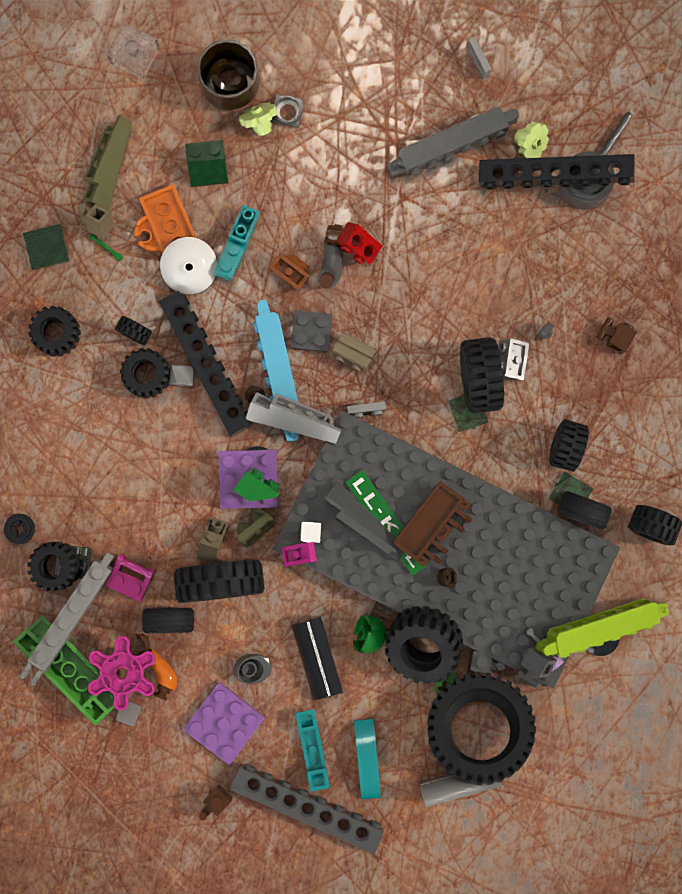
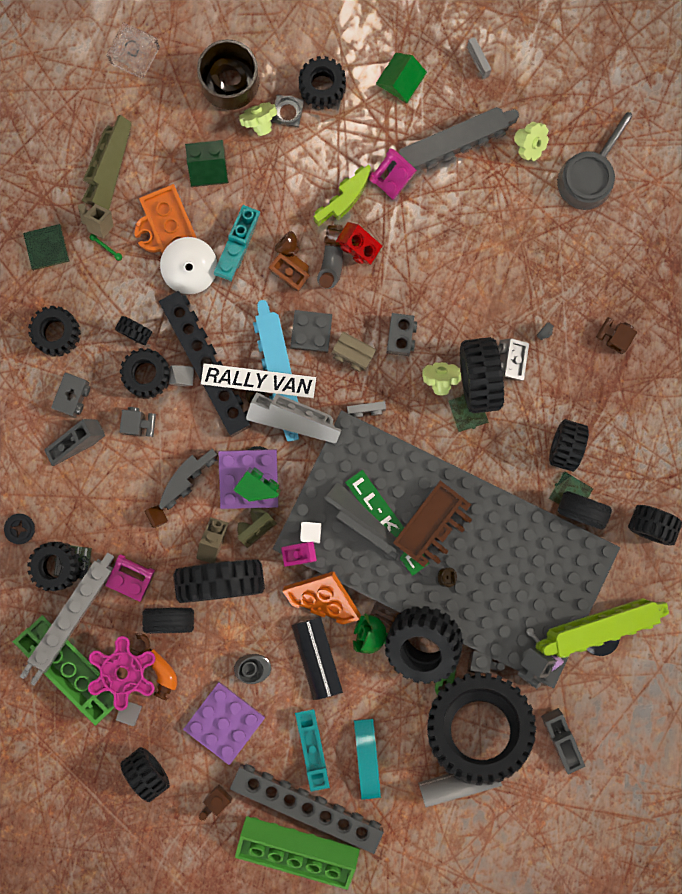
(69, 385): none -> dark grey brick
(74, 441): none -> dark grey slope
(133, 422): none -> dark grey brick
(144, 774): none -> black tyre
(156, 516): none -> reddish brown slope
(179, 483): none -> dark grey slope
(258, 380): none -> white sticker
(288, 244): none -> reddish brown brick
(297, 852): none -> bright green slope
(318, 68): none -> black tyre
(323, 597): none -> orange plate
(350, 192): none -> lime slope
(396, 334): none -> dark grey brick
(397, 177): none -> dark pink plate
(402, 76): none -> green slope
(441, 377): none -> yellowish green plant
(489, 168): black brick -> none
(563, 741): none -> dark grey slope

